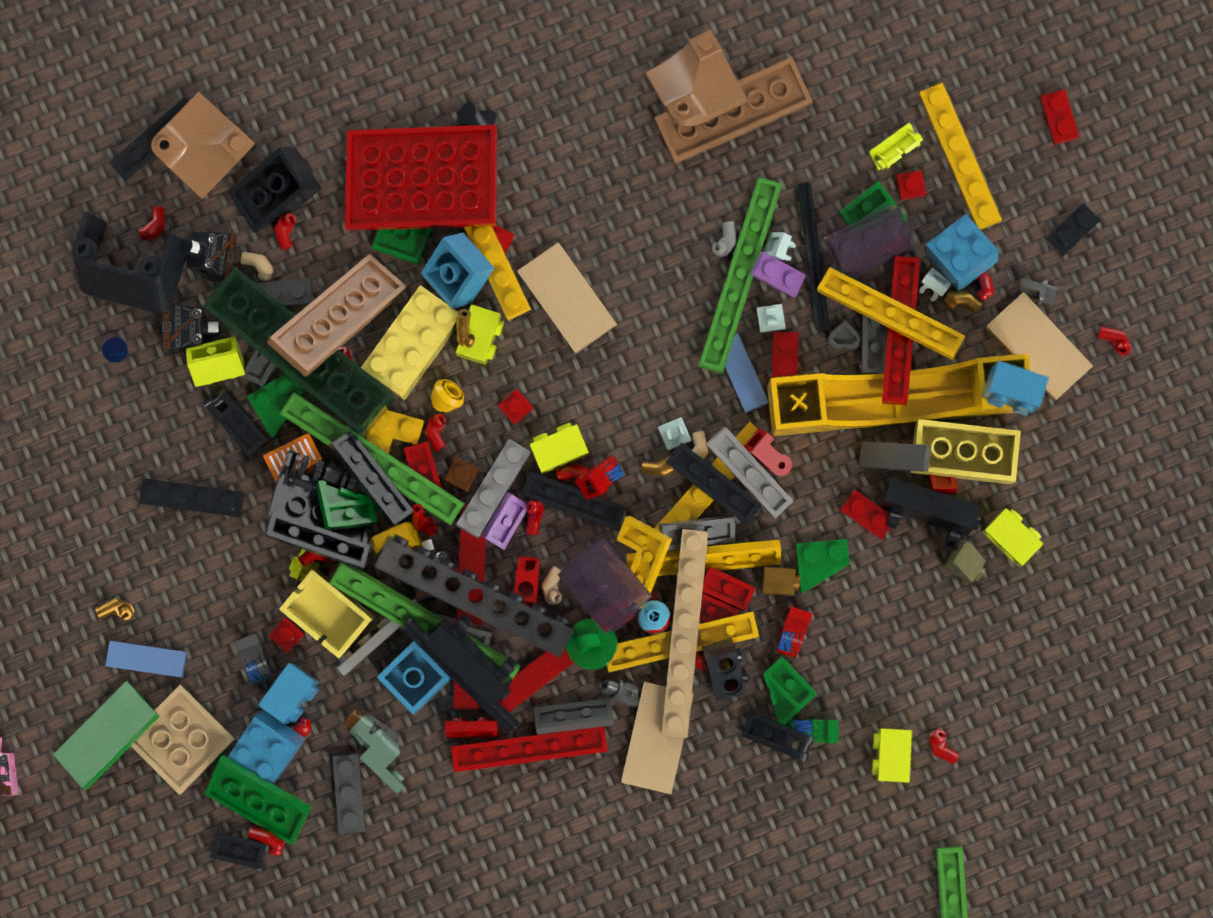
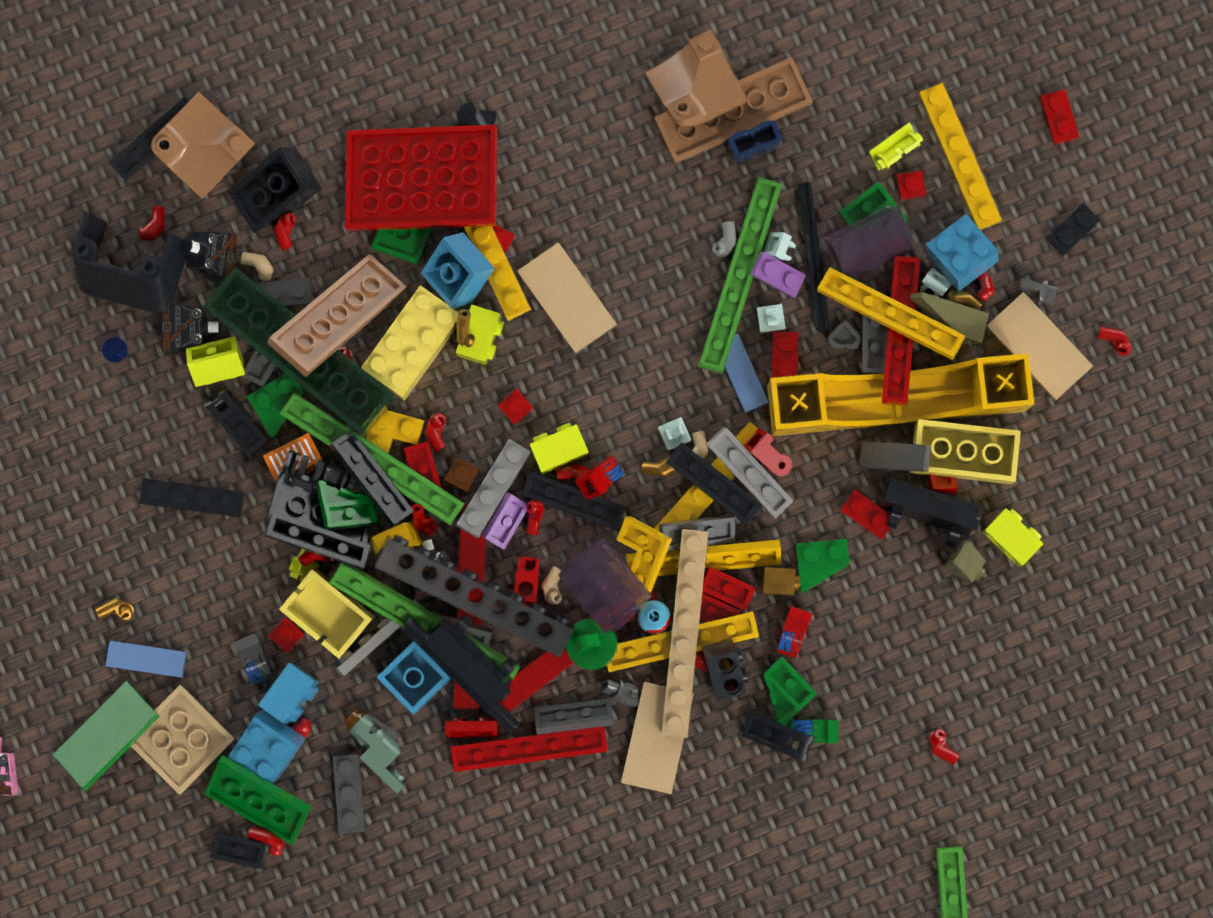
(446, 396): yellow cone -> none
(748, 143): none -> dark blue brick
(892, 755): neon yellow brick -> none
(953, 315): none -> olive slope
(1015, 388): dark azure brick -> none

